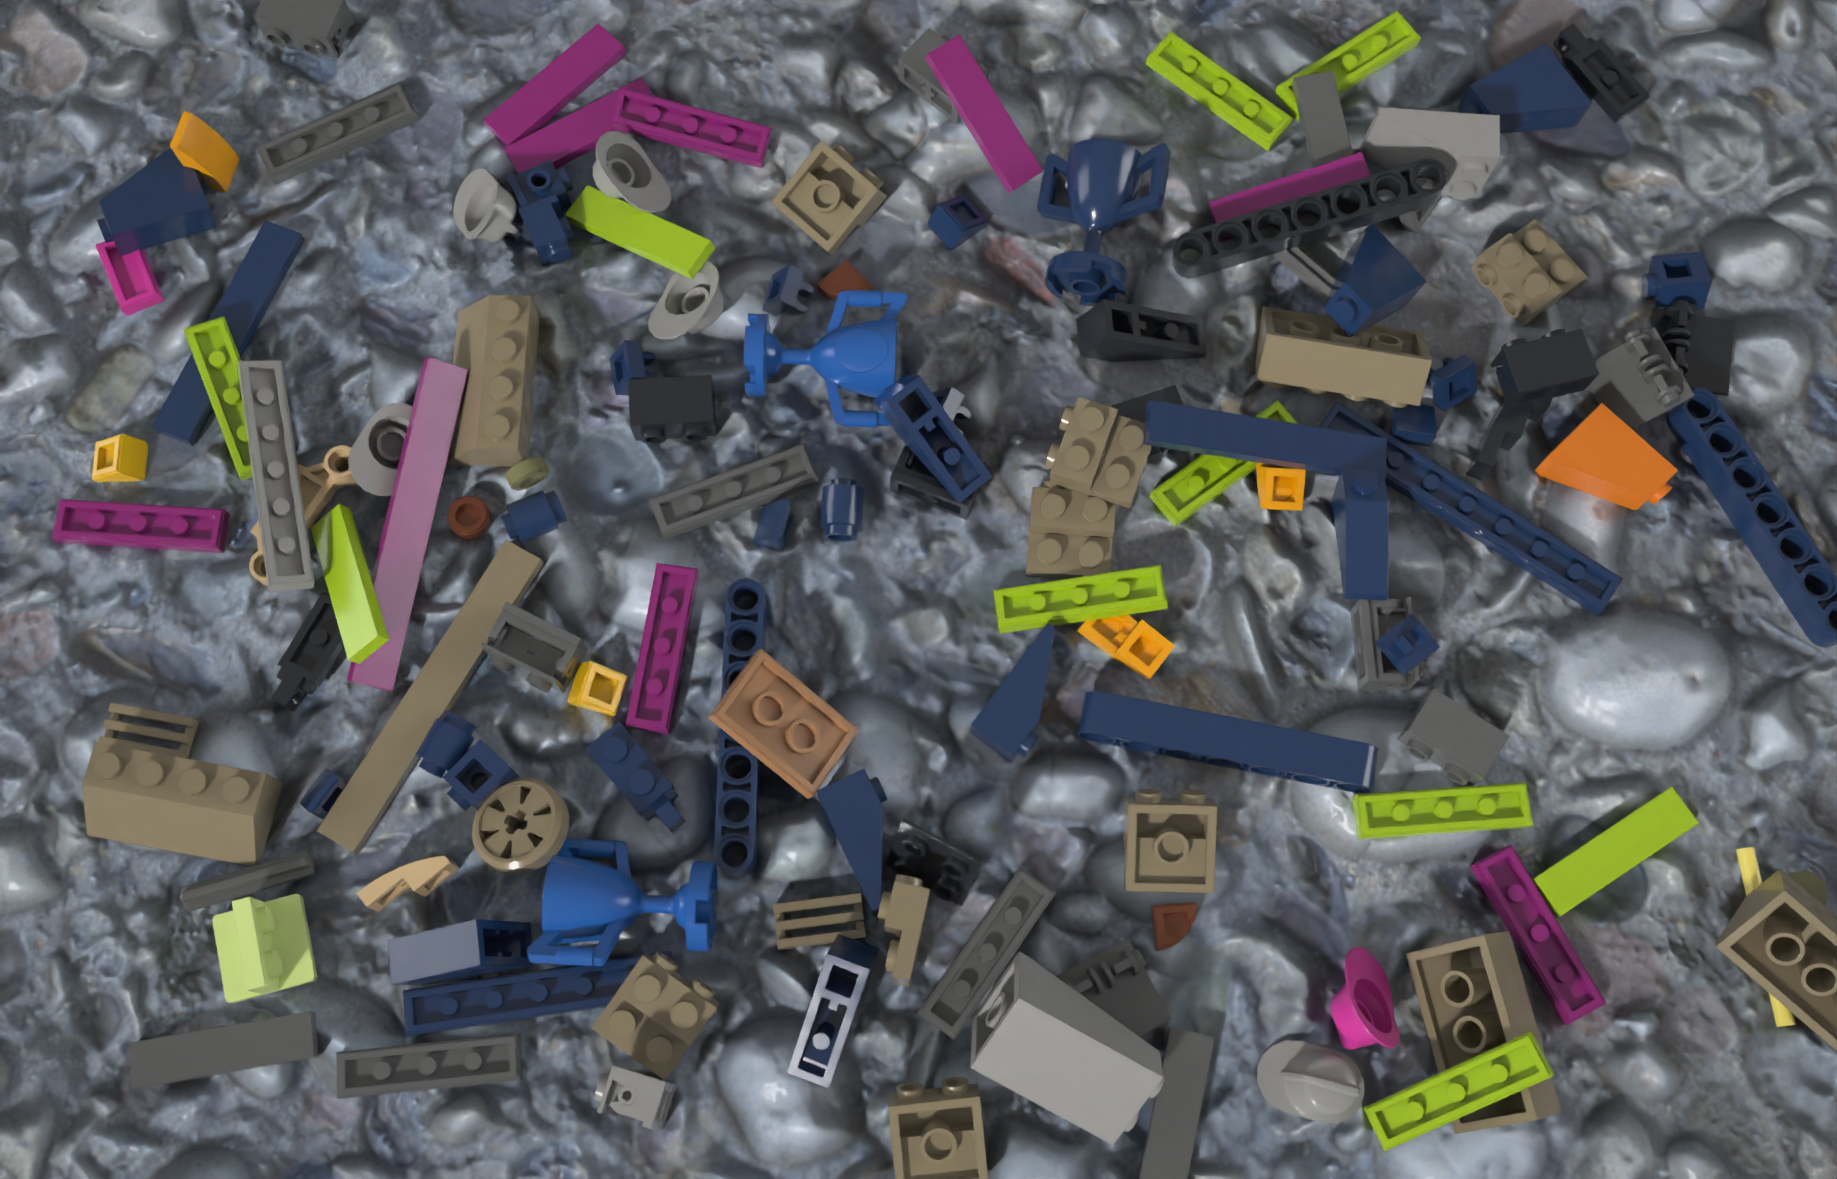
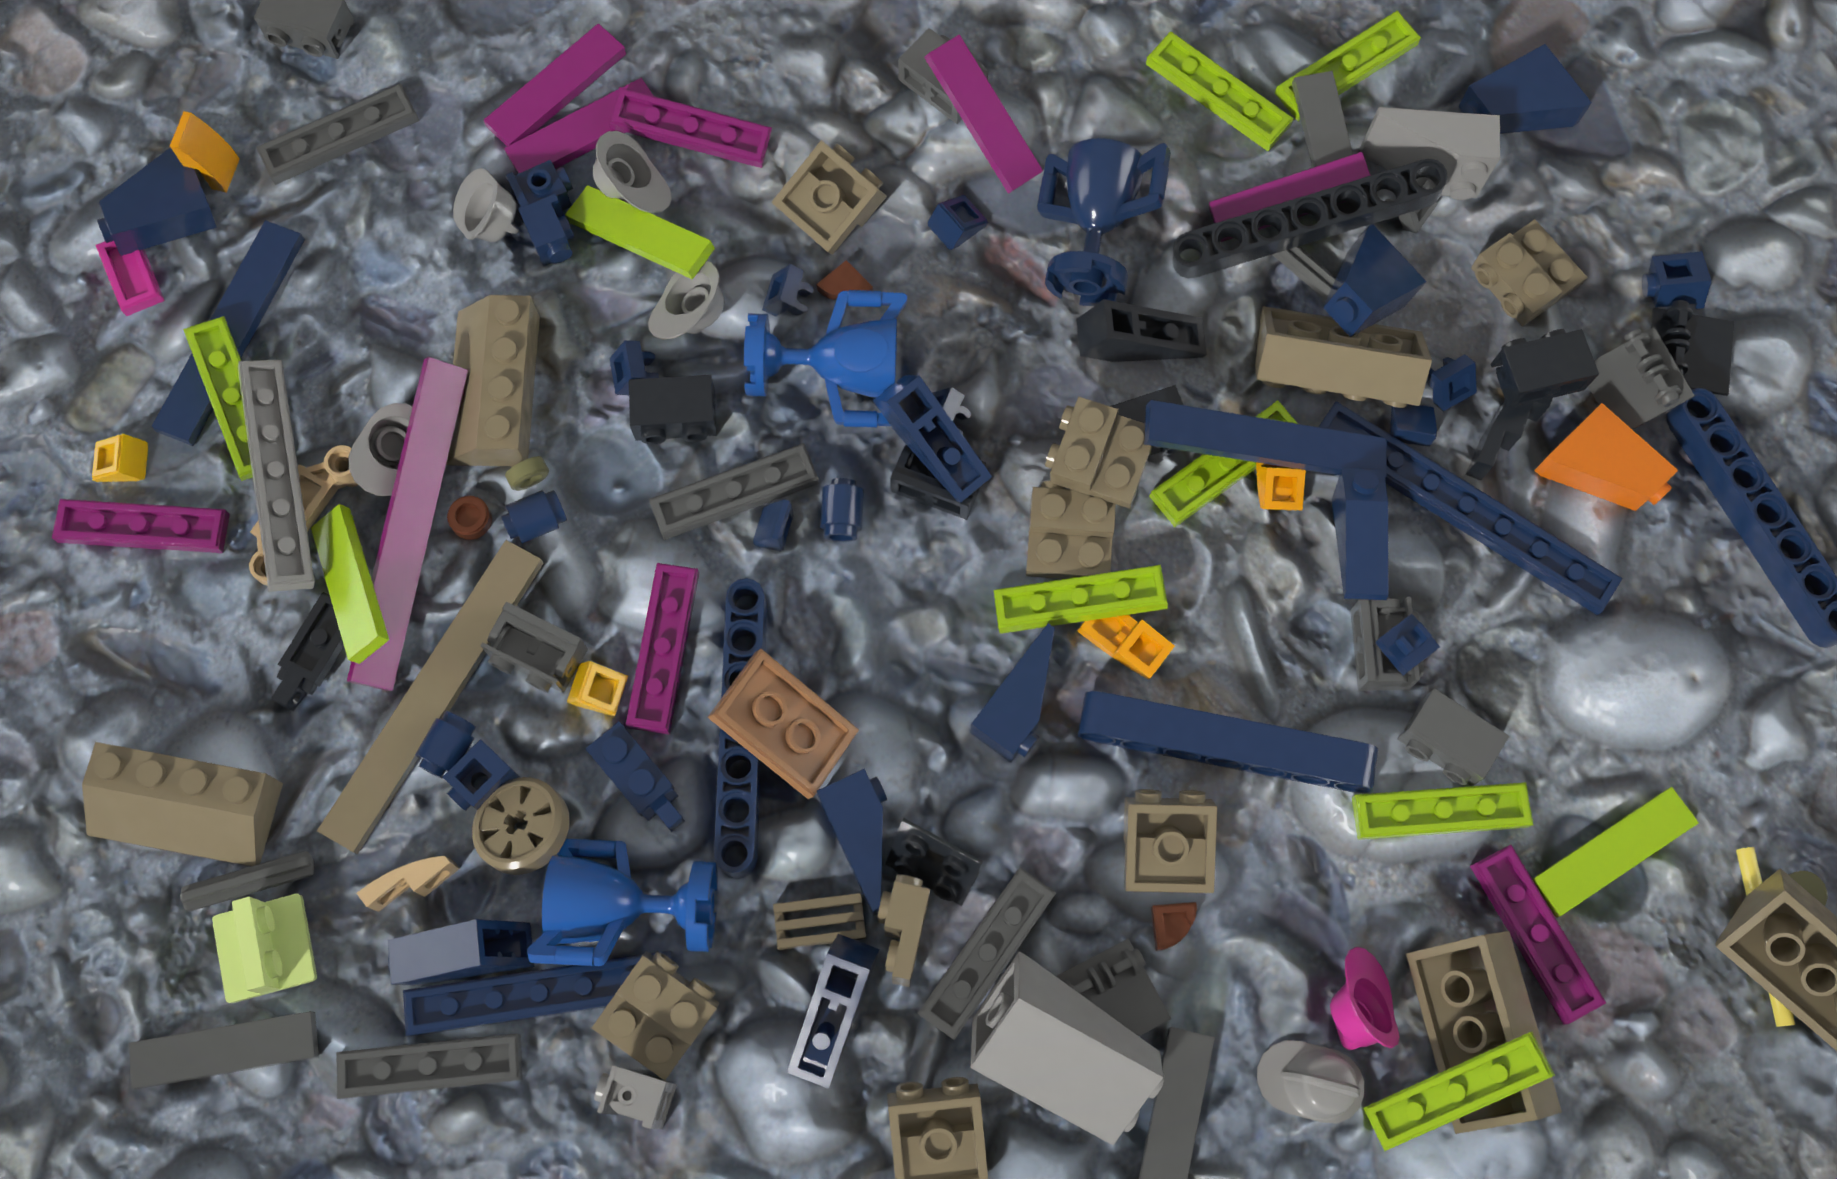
(115, 725): dark tan tile -> none
(323, 793): dark blue slope -> none
(1600, 73): black hinge -> none

